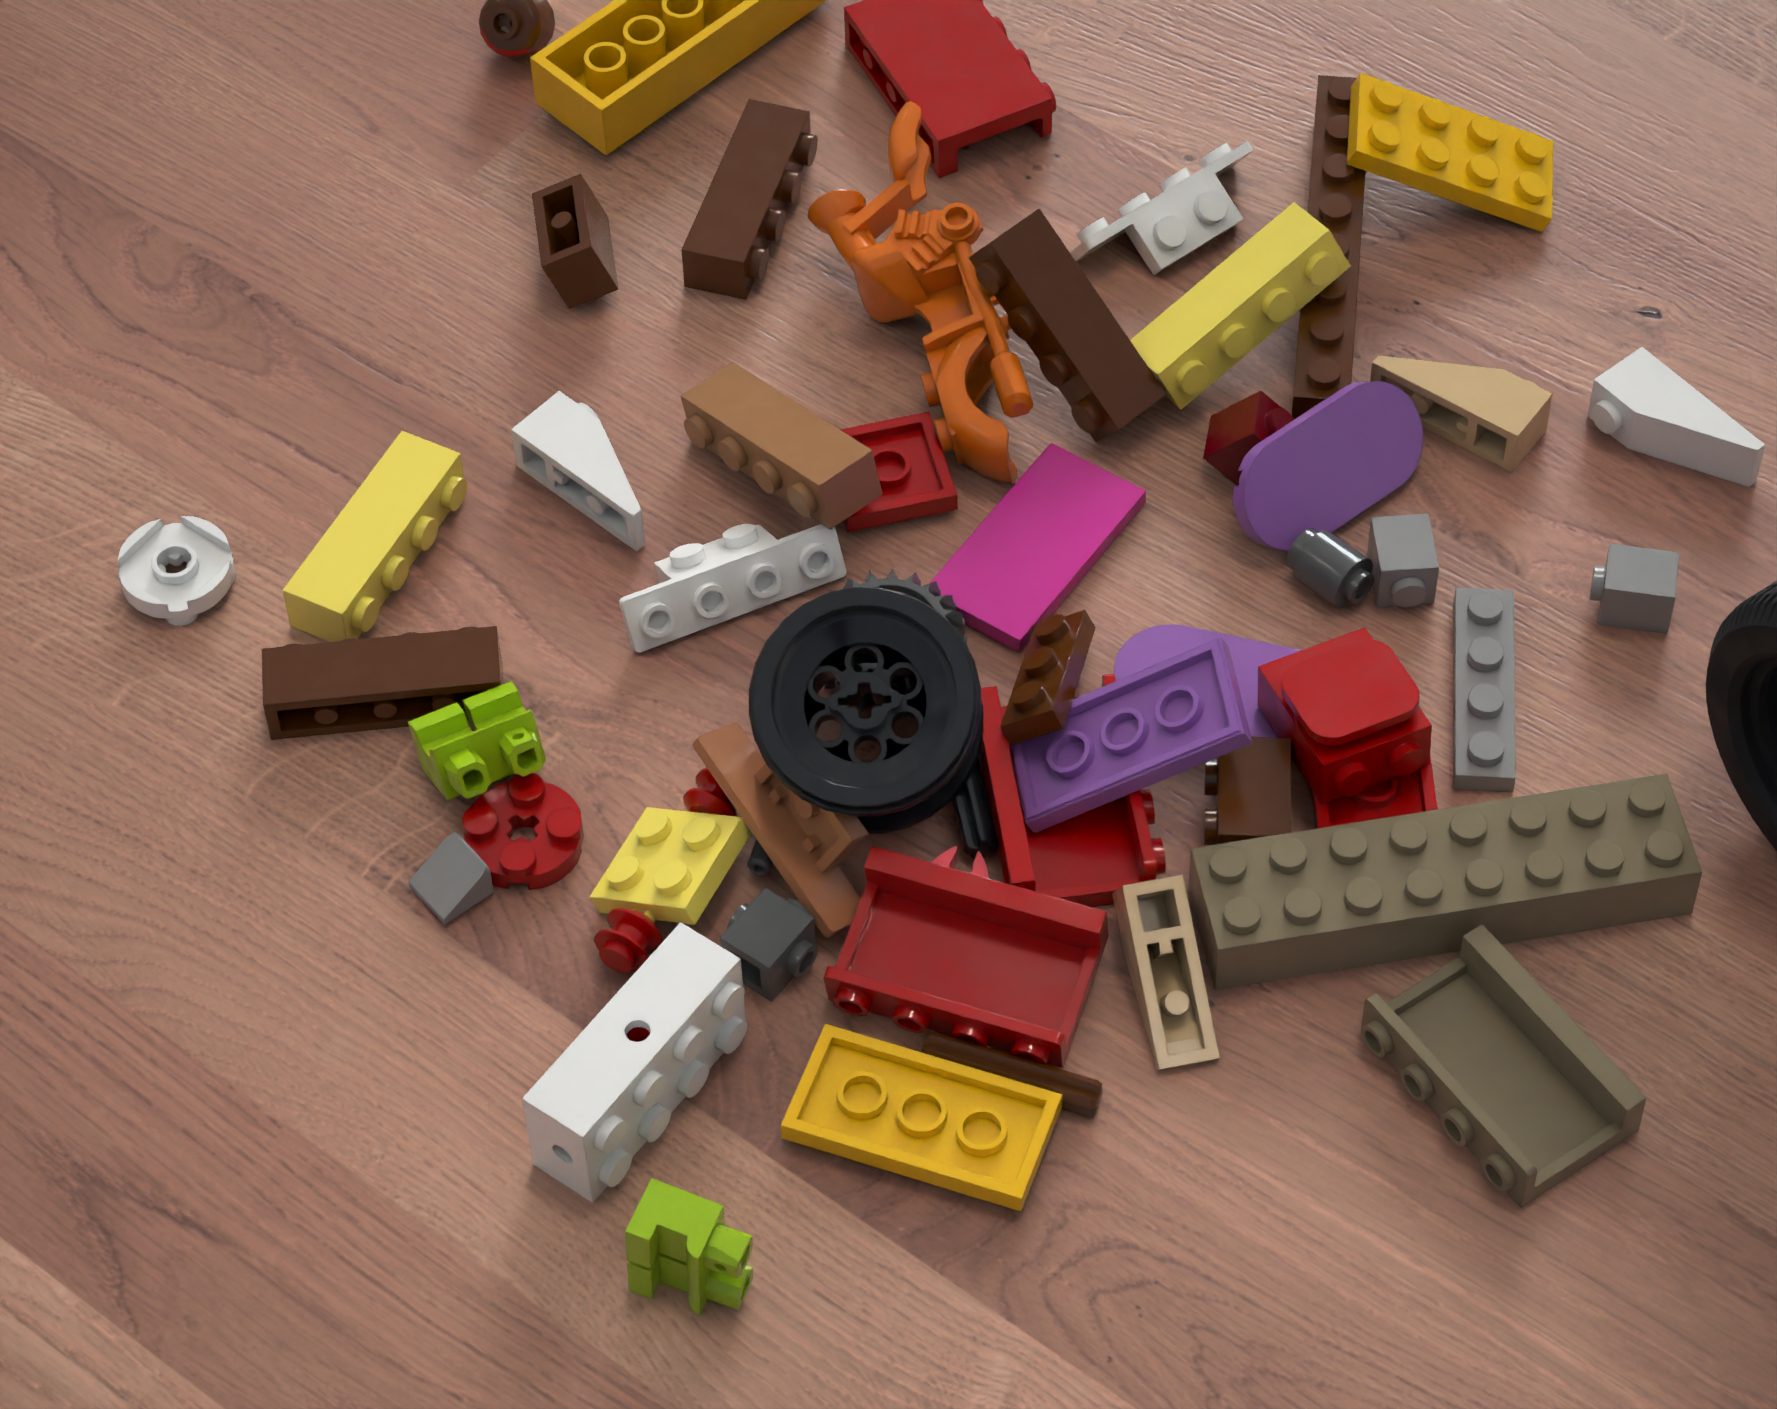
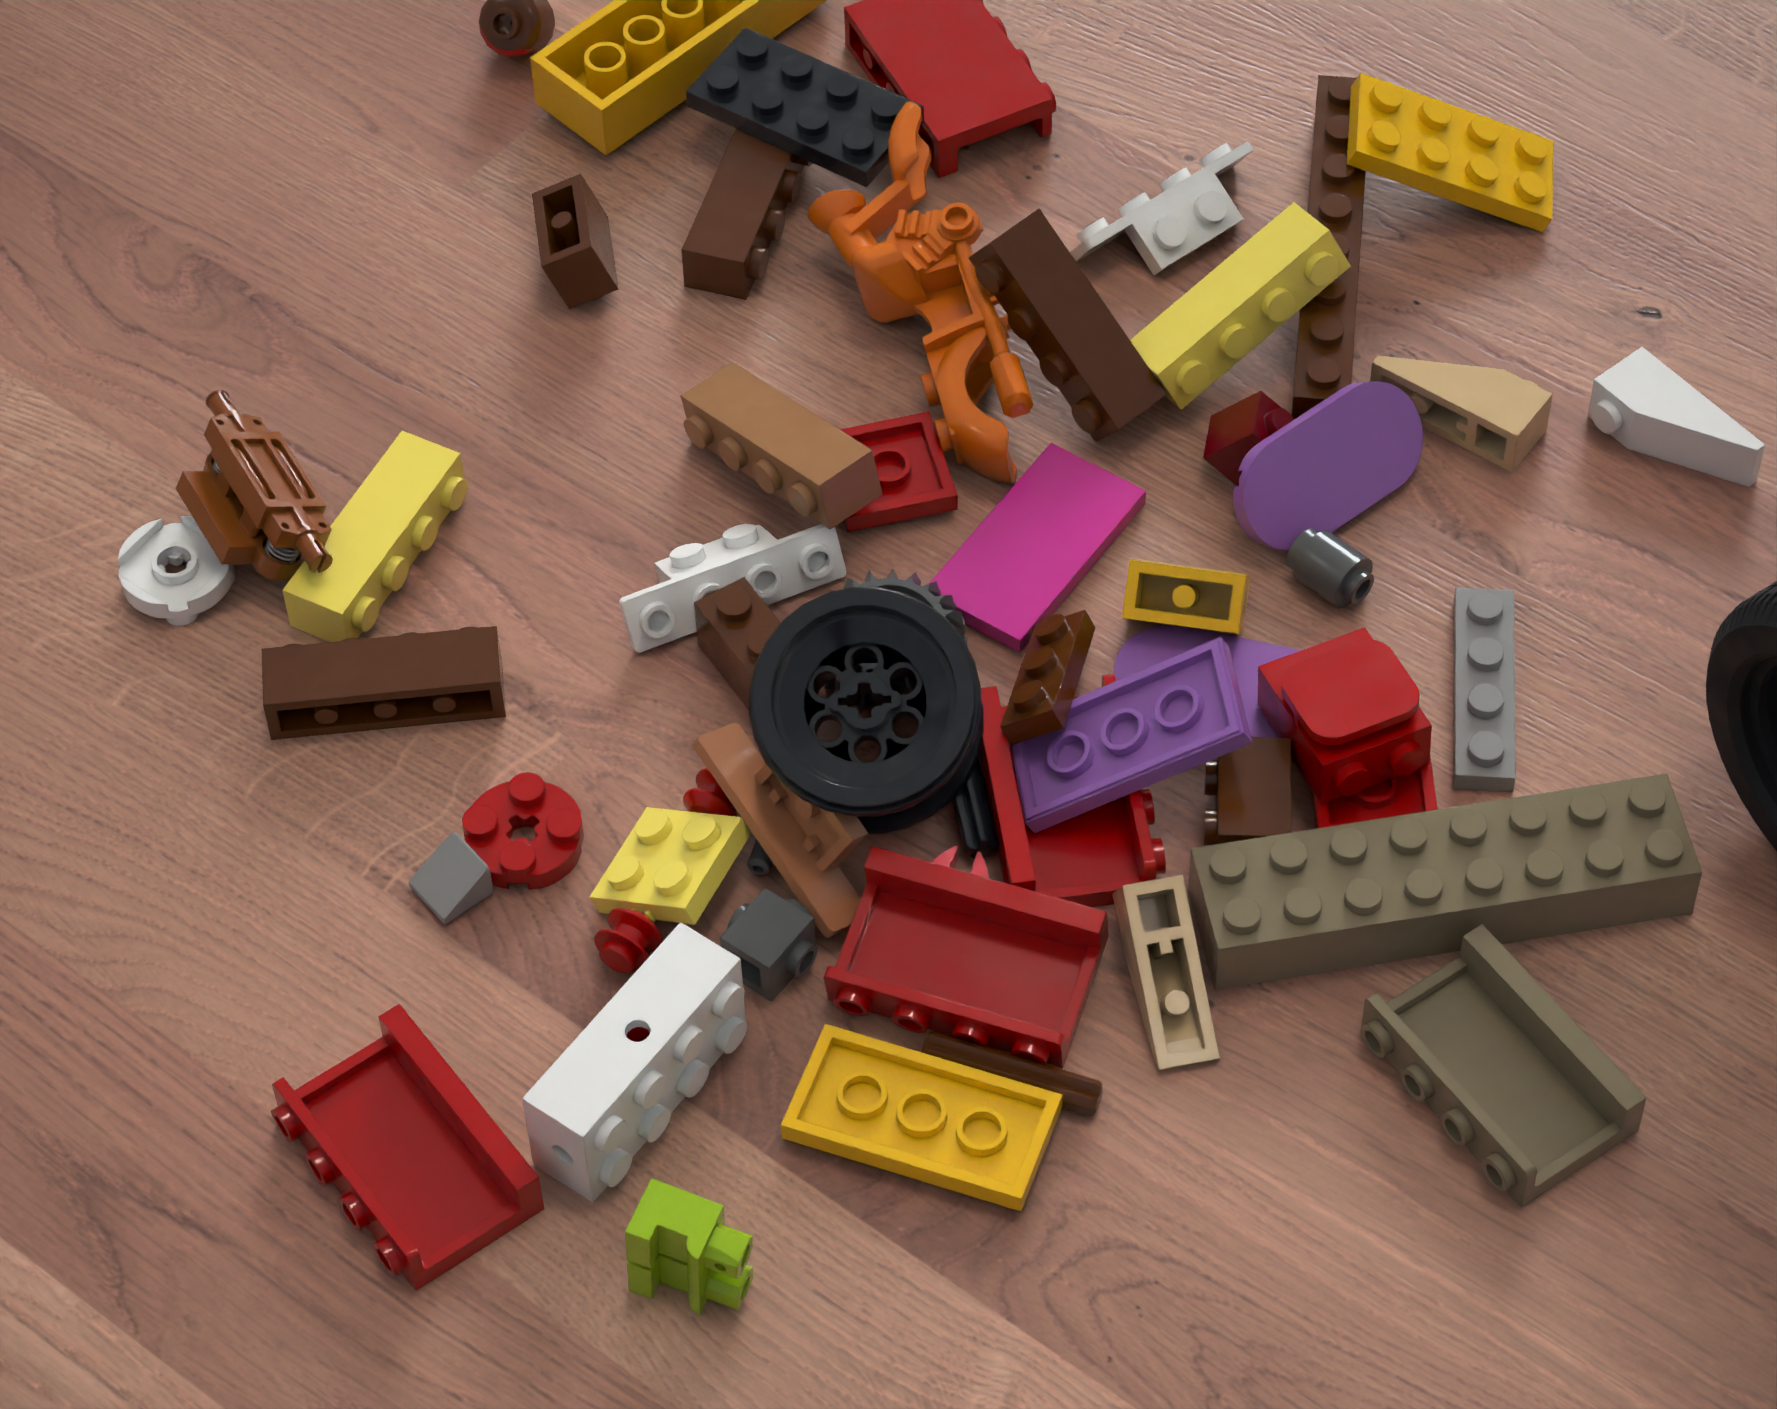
(255, 497): none -> dark orange piece
(409, 1153): none -> red panel
(468, 760): lime hips -> none
(572, 456): white slope -> none
(732, 632): none -> reddish brown brick
(800, 105): none -> black plate
(1186, 596): none -> yellow brick
(1403, 560): light grey brick -> none
(1636, 588): light grey brick -> none

